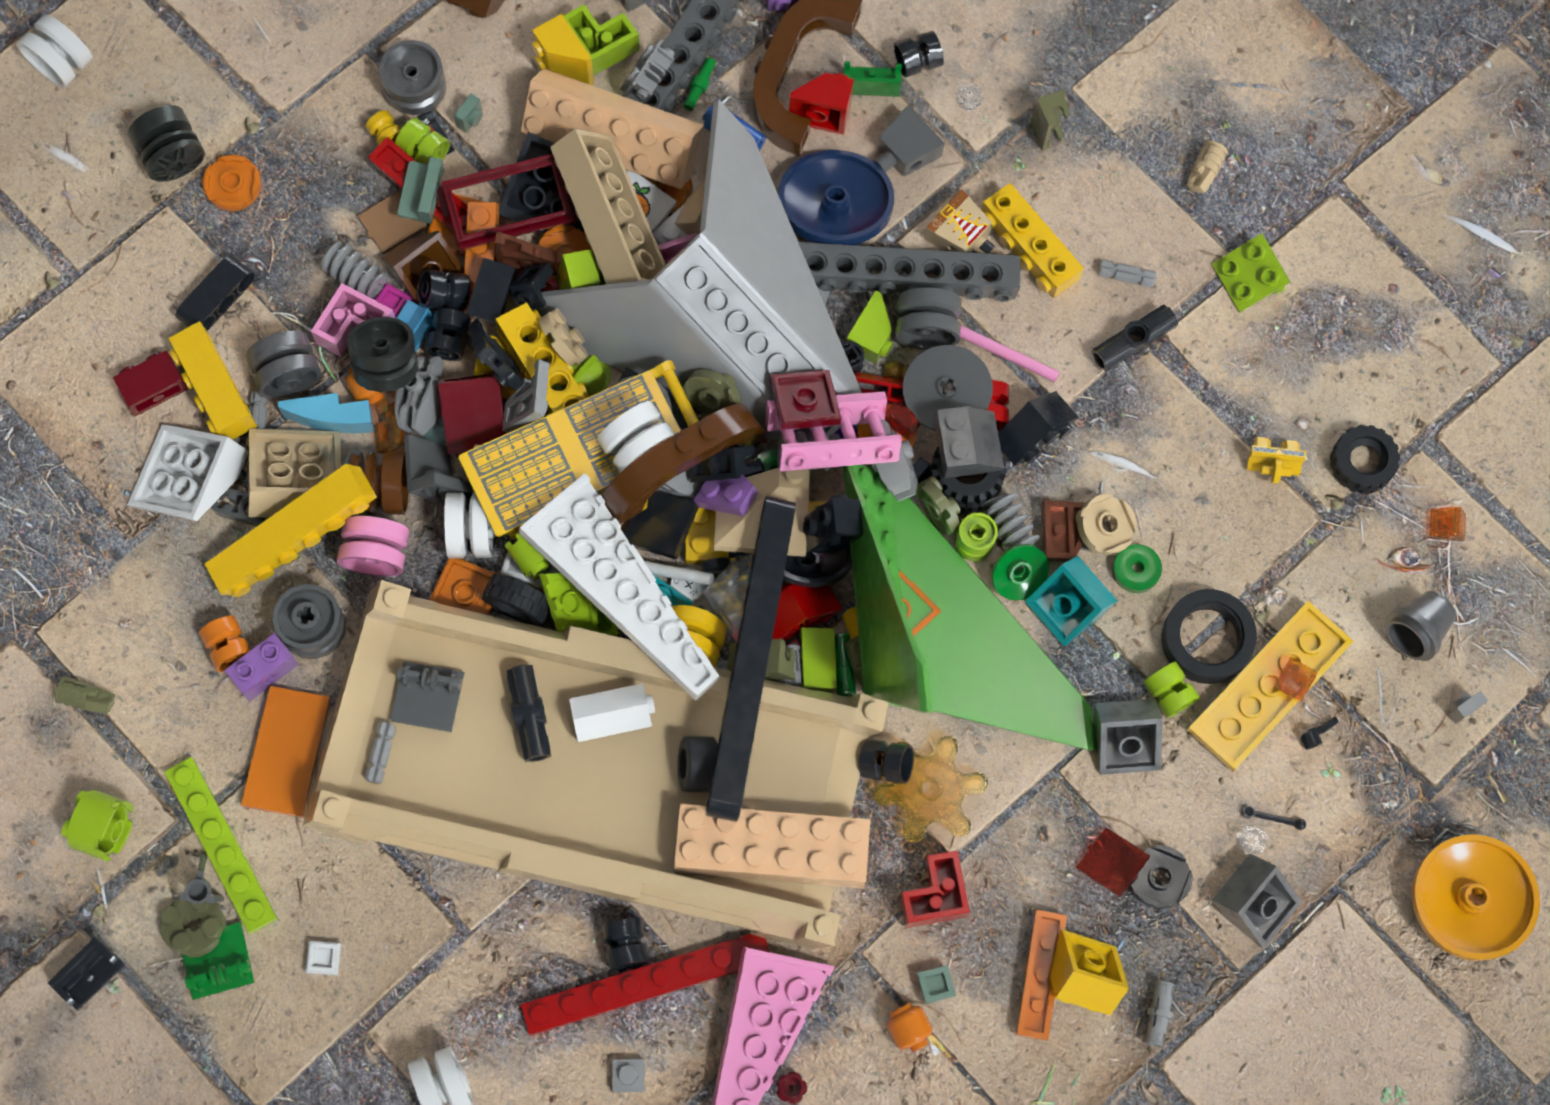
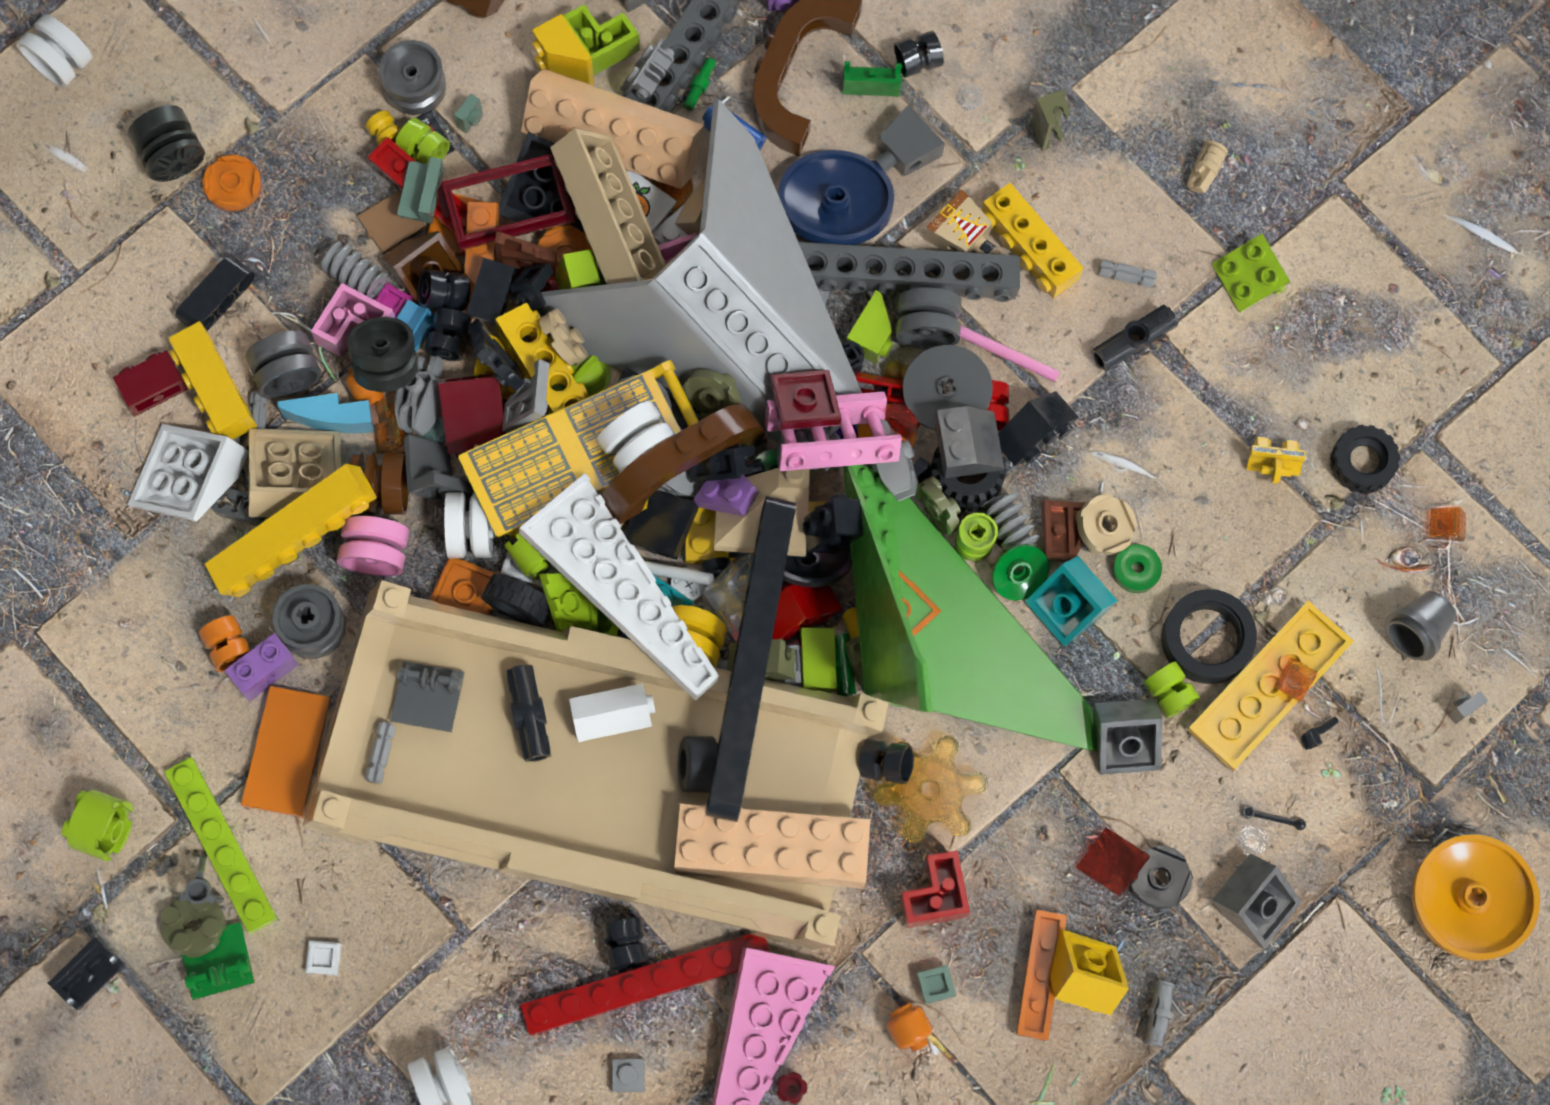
(83, 696): olive hinge -> none
(824, 102): red slope -> none

